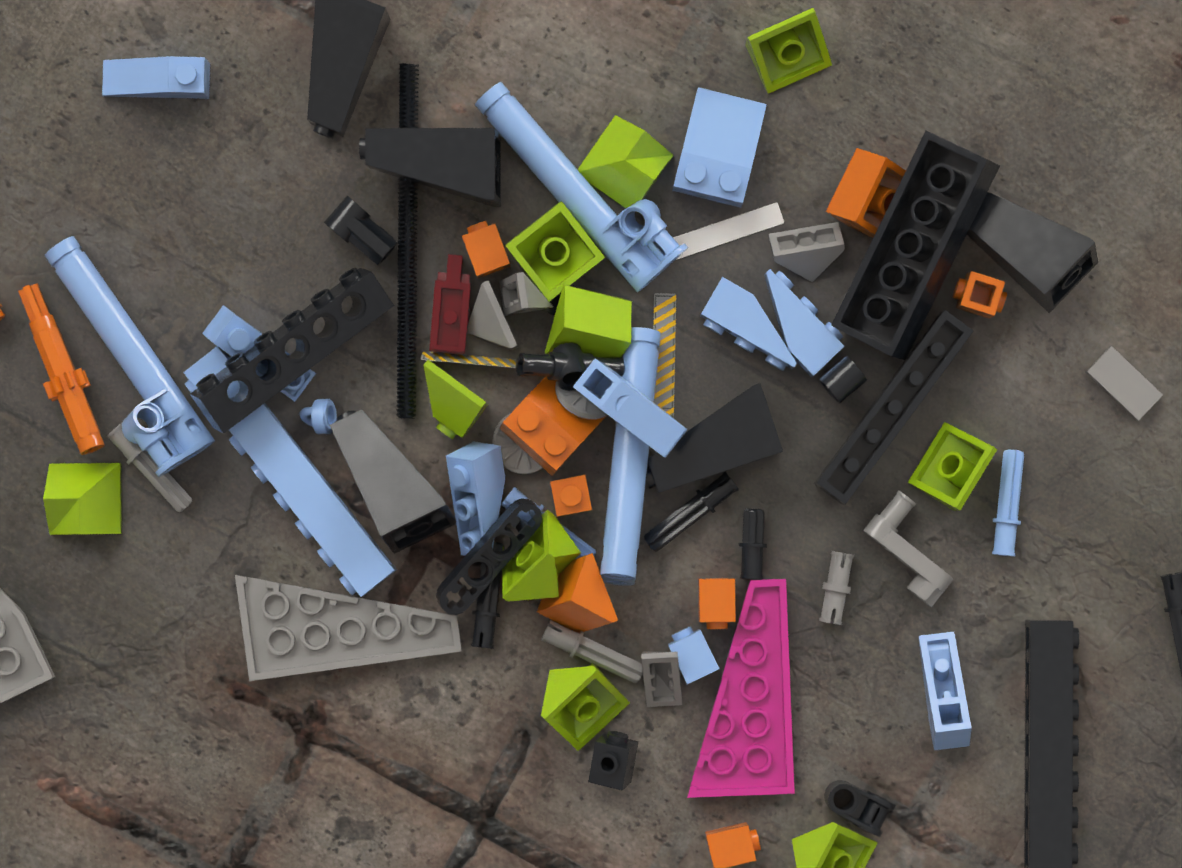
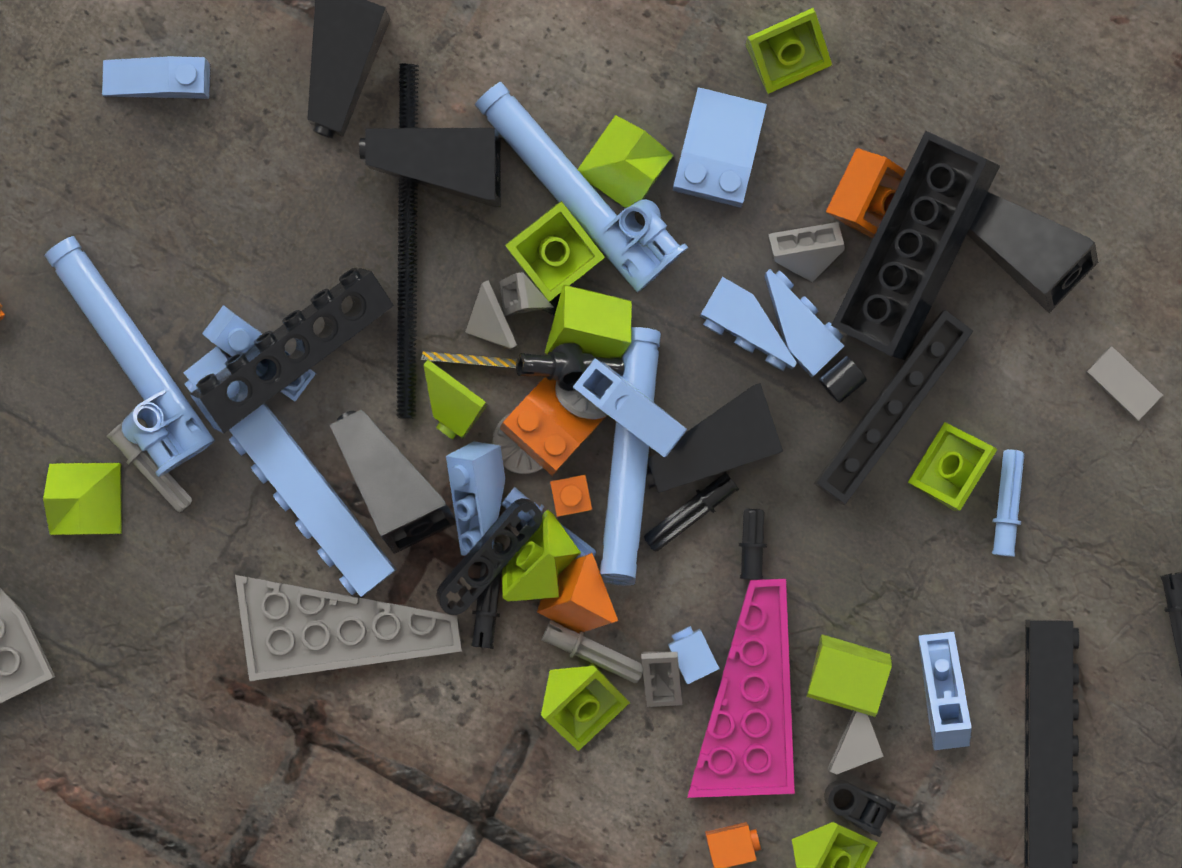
(65, 382): orange piece -> none
(322, 415): light blue tile -> none
(355, 225): black piece -> none
(451, 308): dark red hinge -> none
(485, 249): orange brick -> none
(613, 760): black brick -> none
(666, 324): sticker -> none
(716, 602): orange brick -> none
(730, 229): white sticker -> none
(836, 588): light grey pin -> none
(849, 675): none -> lime slope
(856, 746): none -> light grey slope
(930, 578): light grey beam -> none
(980, 294): orange brick -> none

